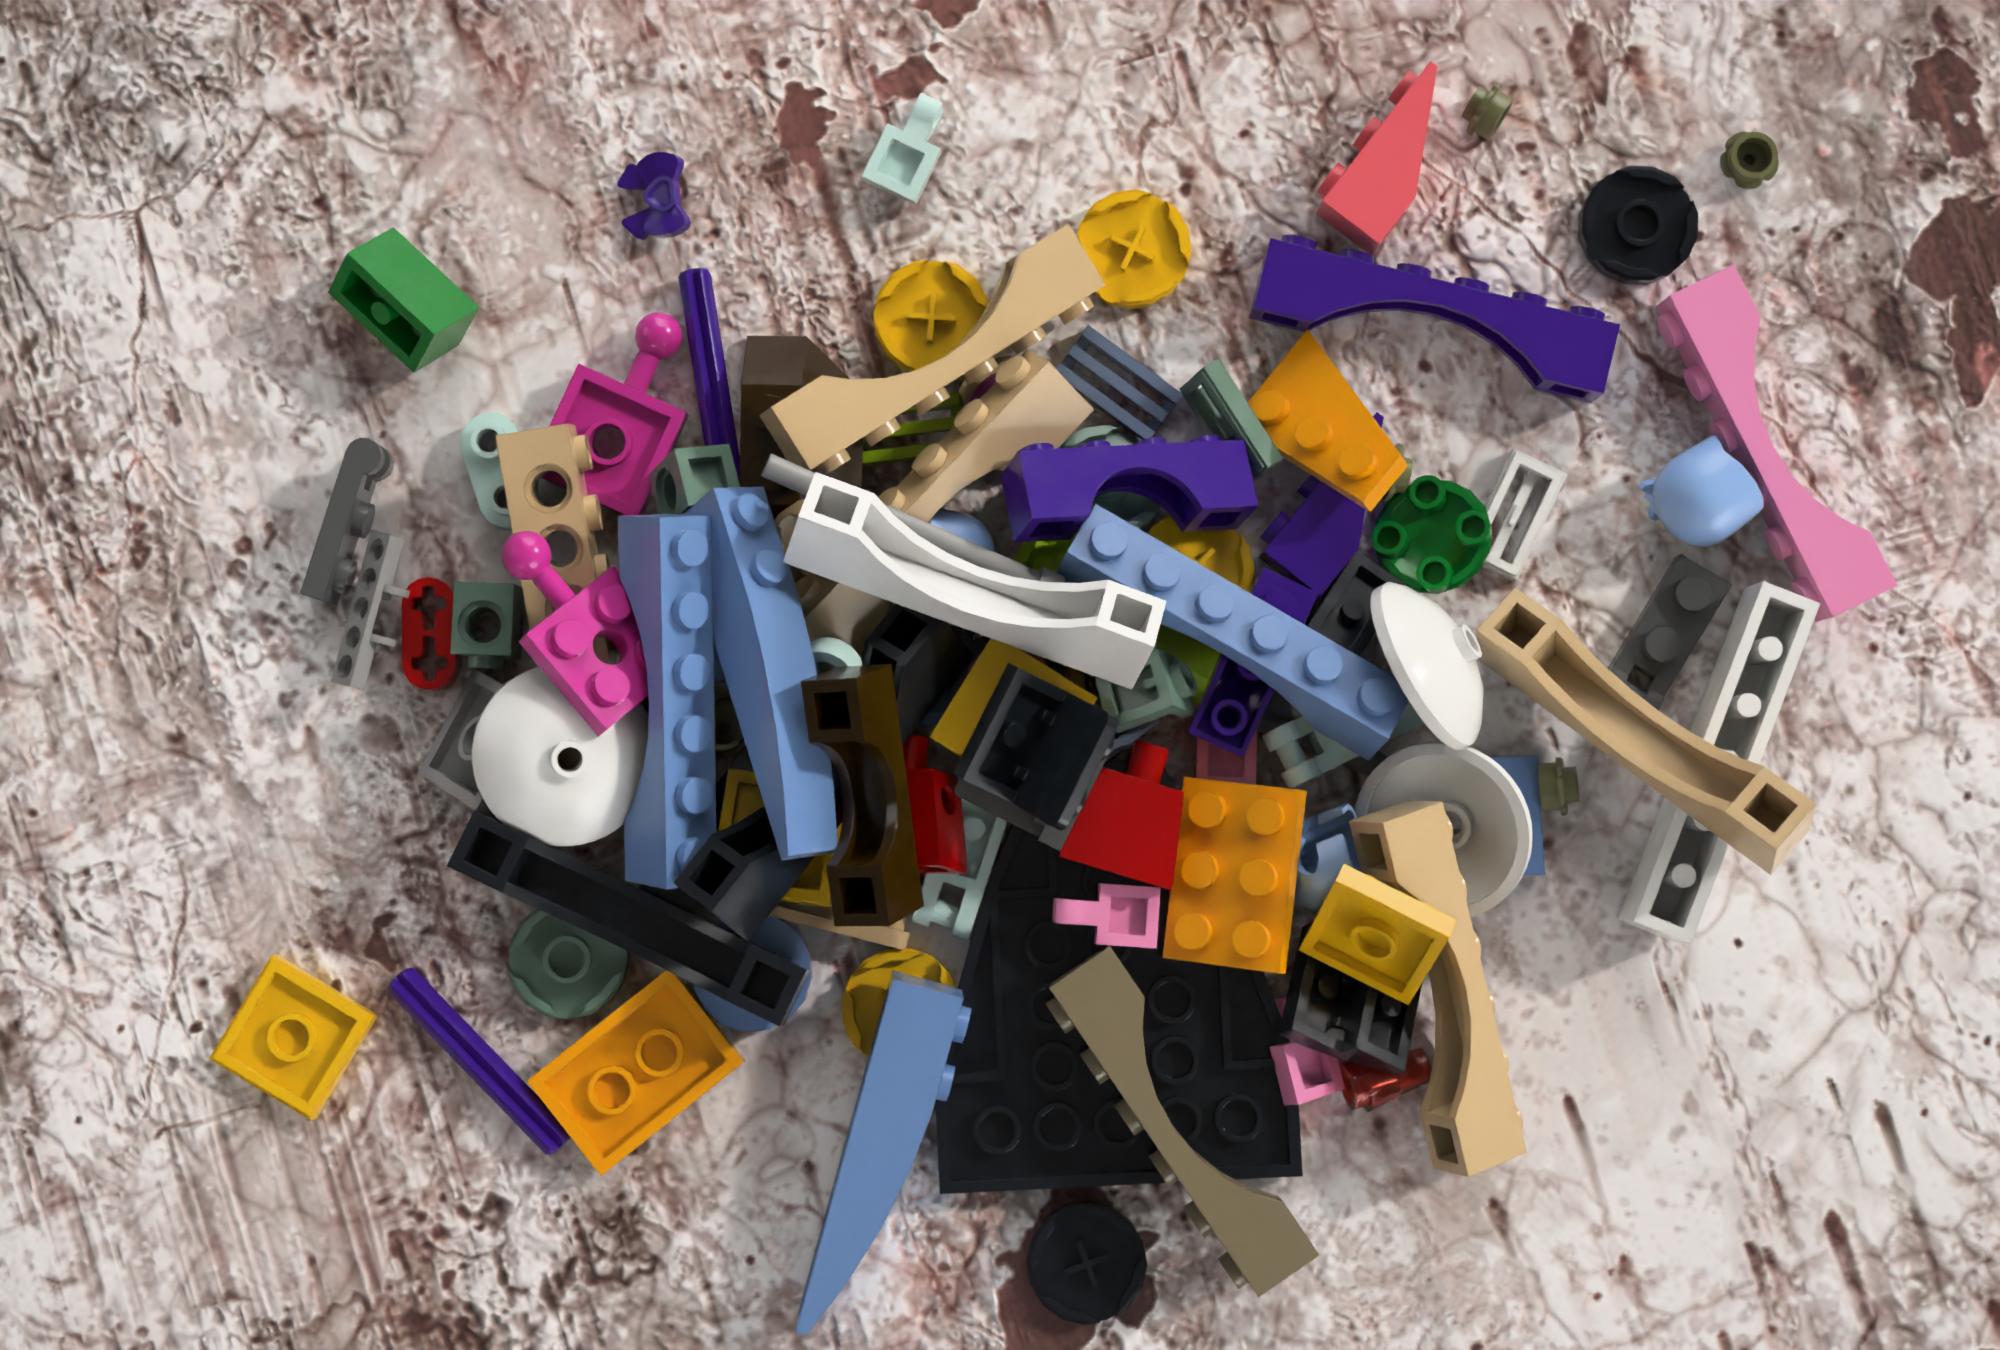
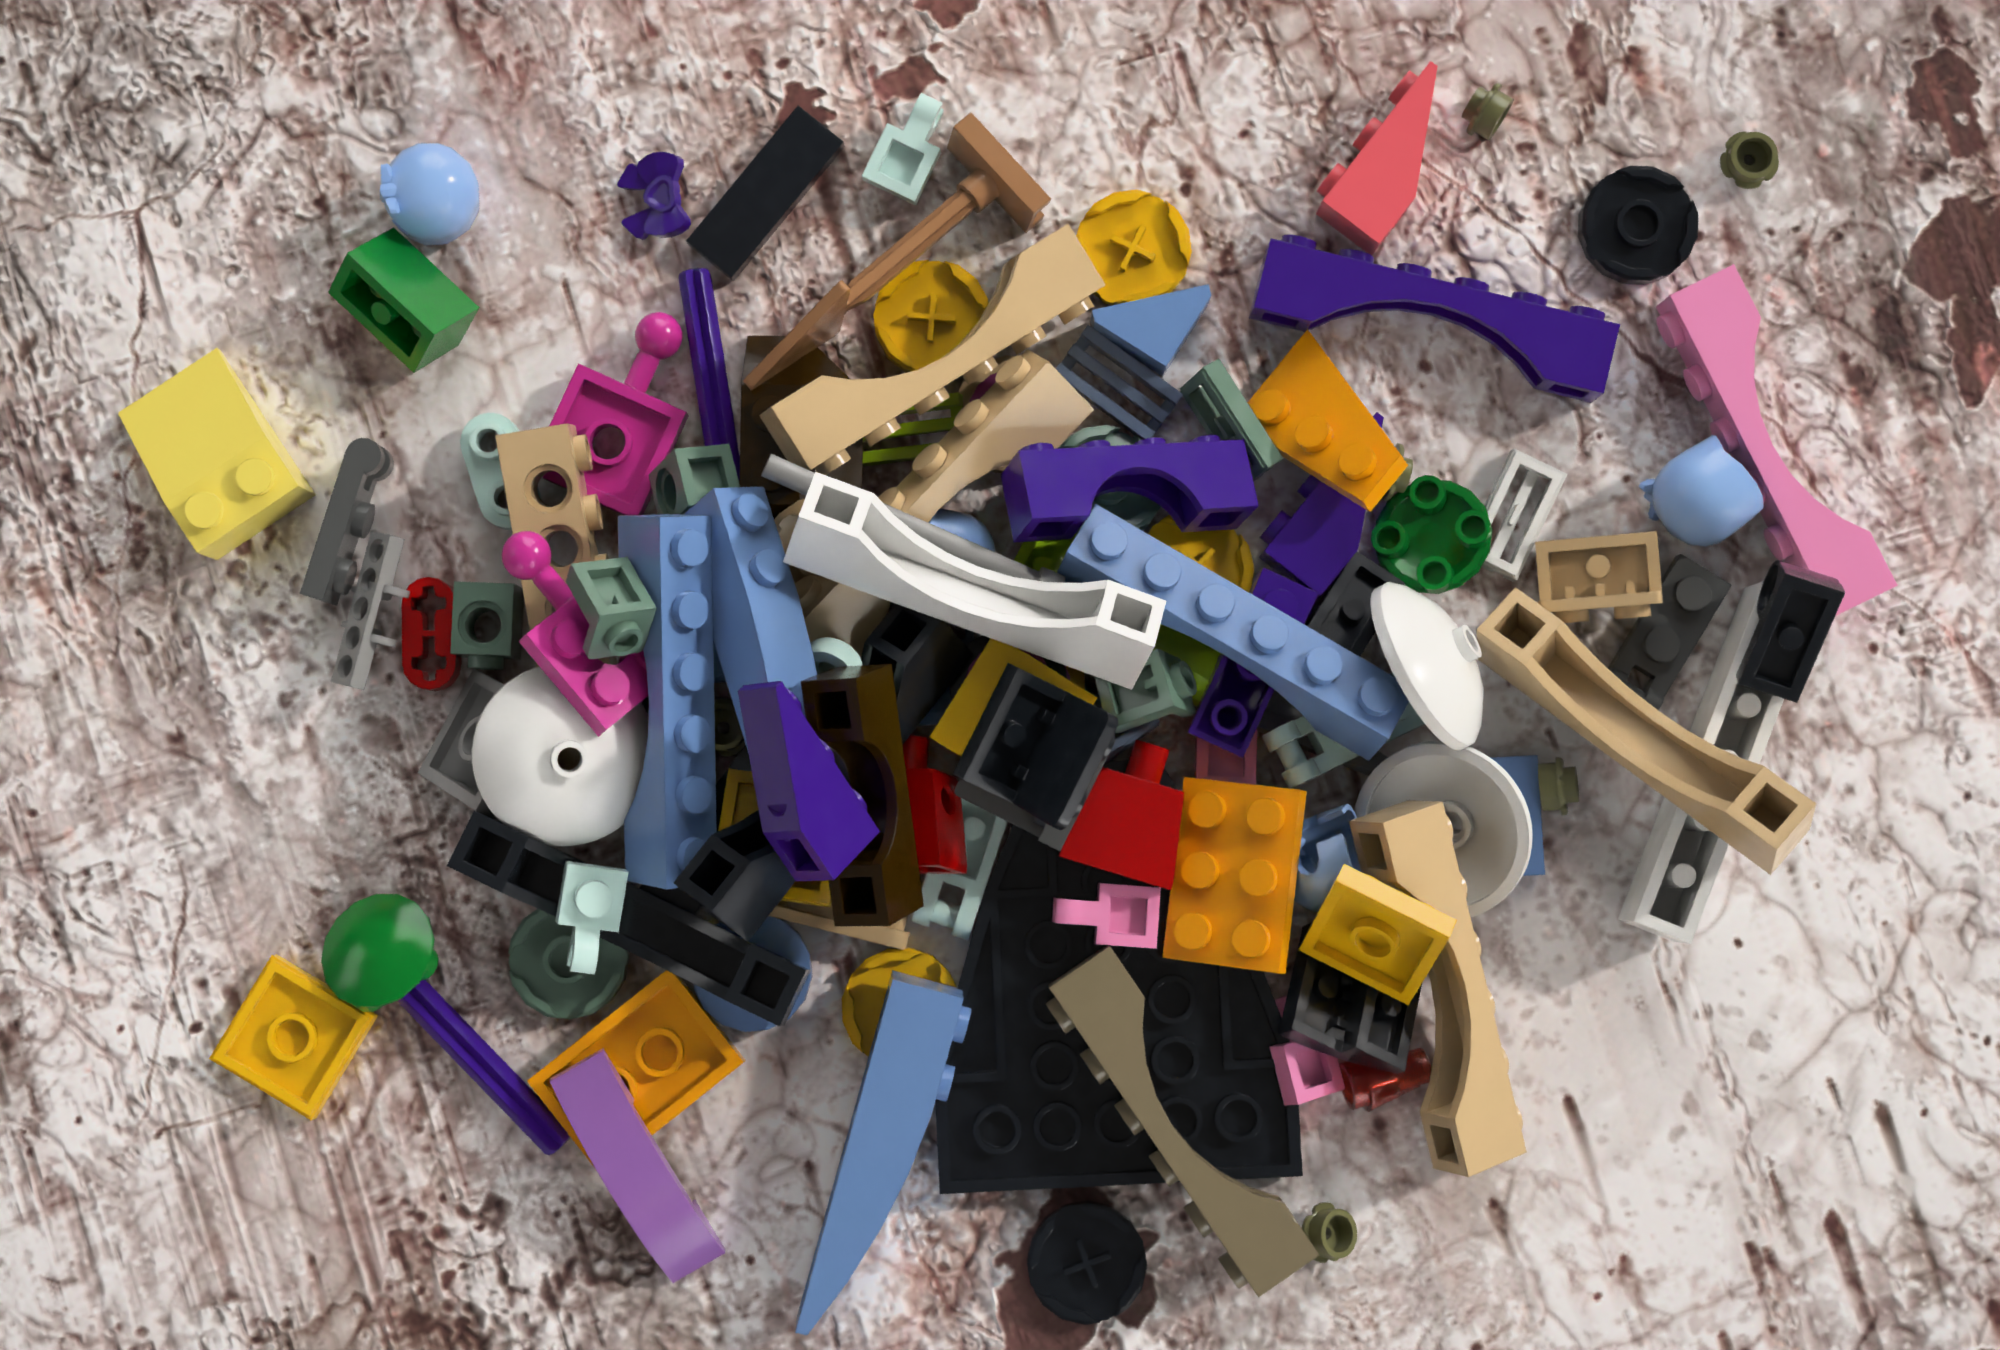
(214, 456): none -> light yellow slope
(378, 951): none -> green dish
(430, 193): none -> light blue helmet
(590, 902): none -> light aqua plate
(614, 606): none -> sand green bracket
(635, 1167): none -> medium lavender slope
(765, 193): none -> black tile
(800, 792): none -> dark purple slope
(991, 177): none -> medium nougat piece
(1154, 326): none -> medium blue slope
(1330, 1232): none -> olive plate
(1599, 574): none -> tan bracket
(1793, 622): none -> black plate

